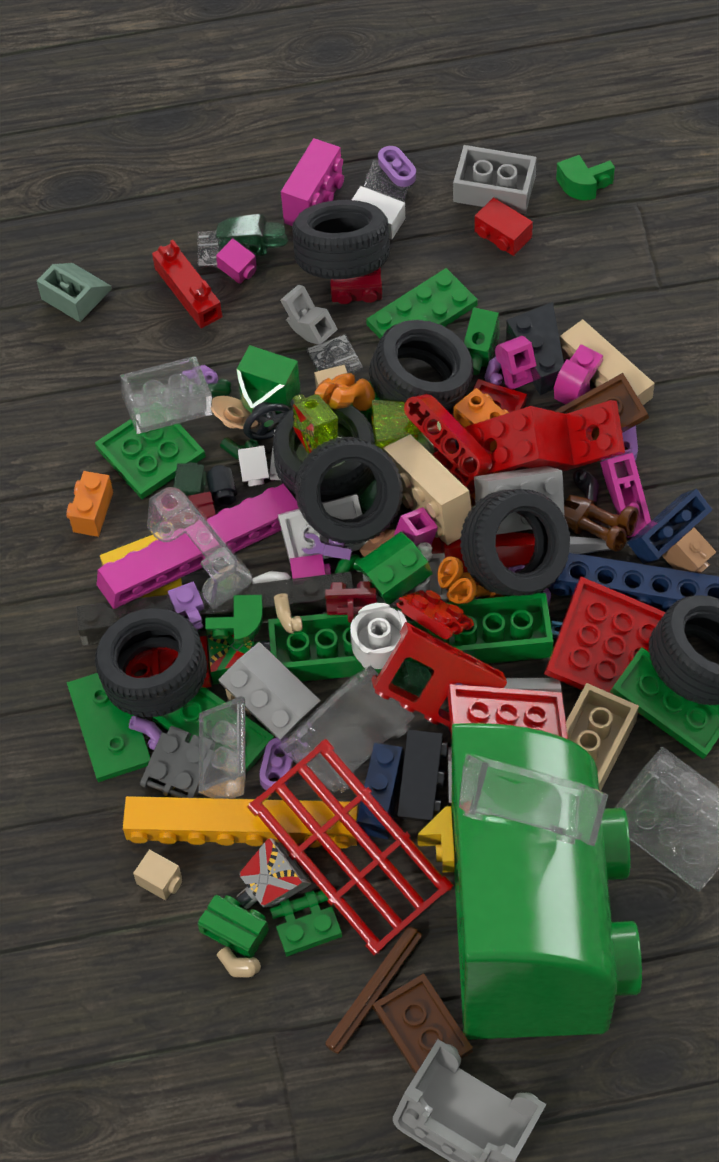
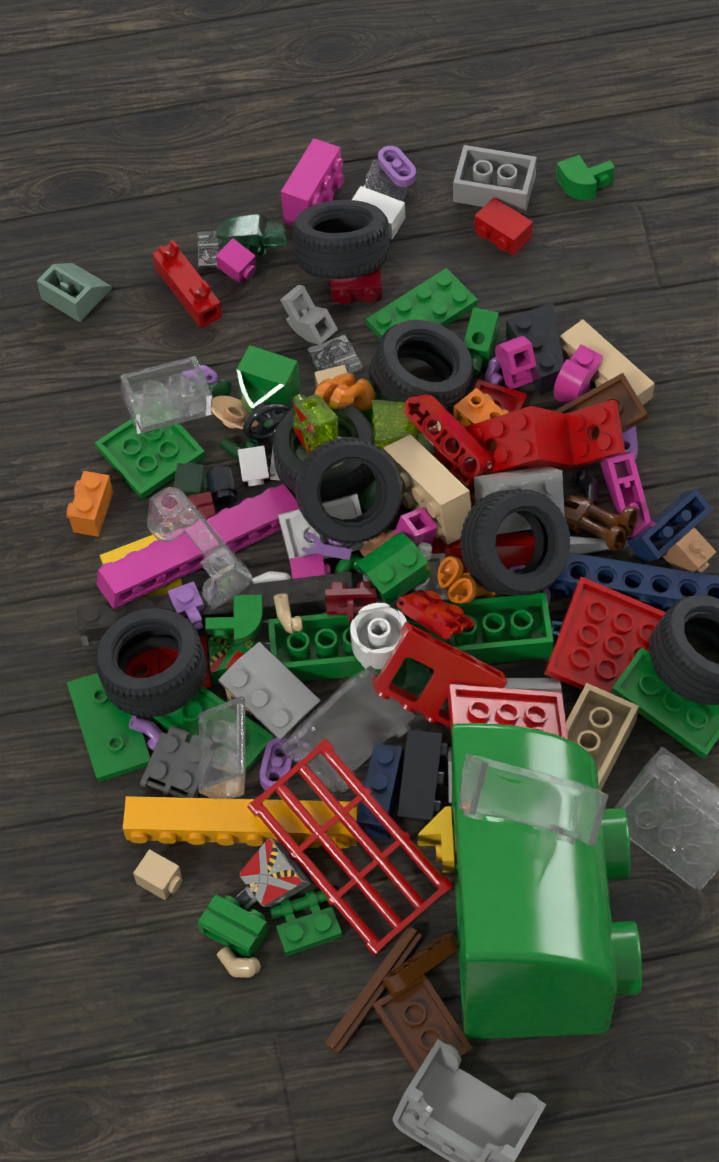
(421, 963): none -> reddish brown beam

